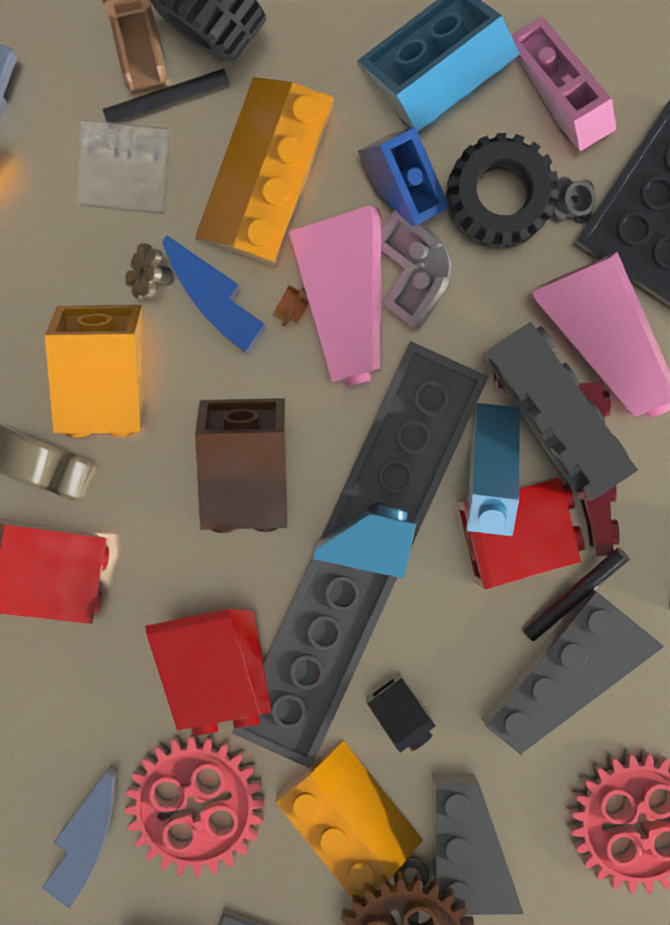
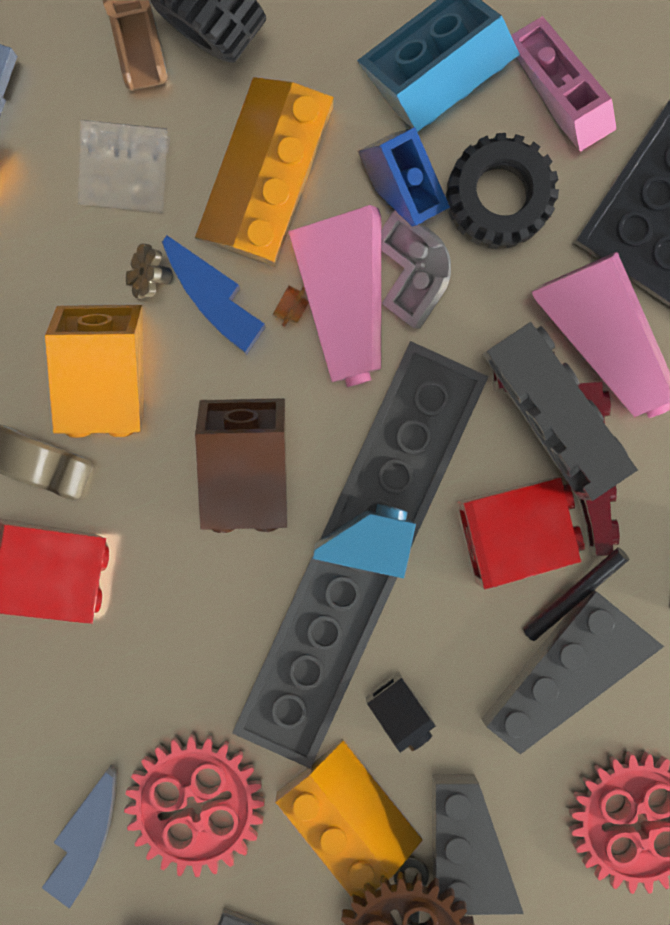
(166, 96): black bar -> none
(211, 669): red slope -> none
(494, 470): dark azure brick -> none
(585, 199): dark grey plate -> none

